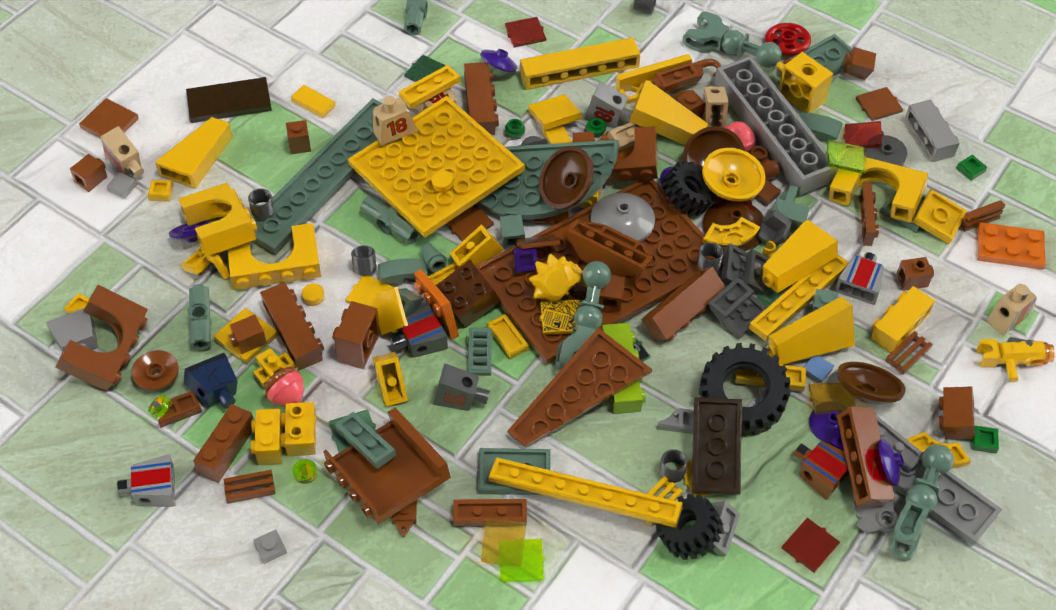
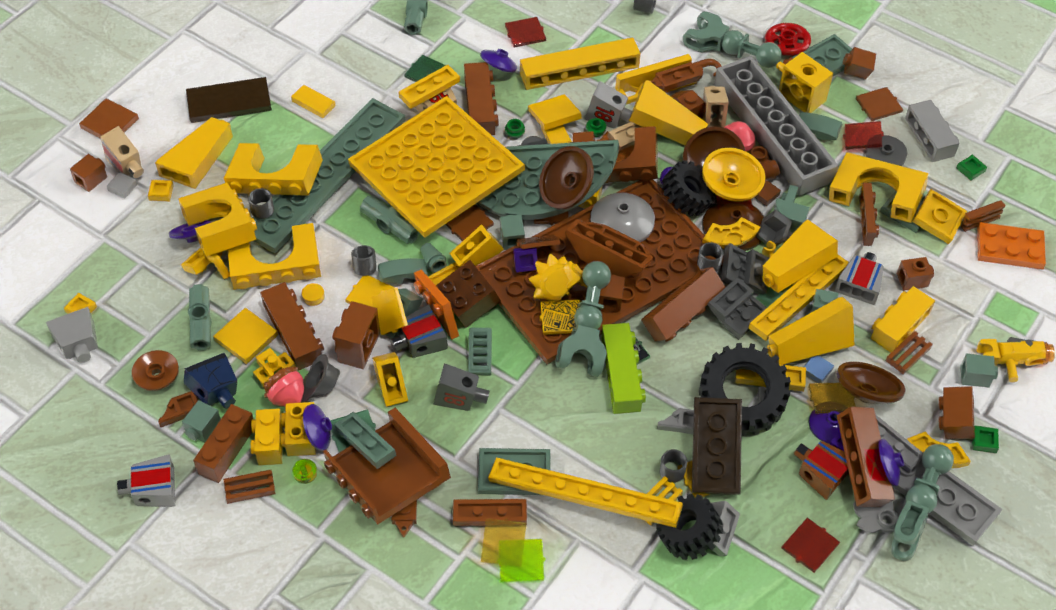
(98, 367): dark orange arch -> none
(159, 406): clear neon green tile -> none
(201, 421): none -> sand green brick
(247, 334): dark orange brick -> none
(270, 546): light grey plate -> none
(293, 179): none -> yellow arch
(298, 137): dark orange brick -> none
(317, 427): none -> dark purple dish
(320, 378): none -> dark grey piece
(392, 120): tan torso -> none
(442, 181): yellow tile -> none
(507, 336): yellow tile -> none
(586, 380): dark orange wing -> none
(845, 156): clear neon green piece -> none
(978, 370): none -> sand green brick
(1018, 303): tan torso -> none

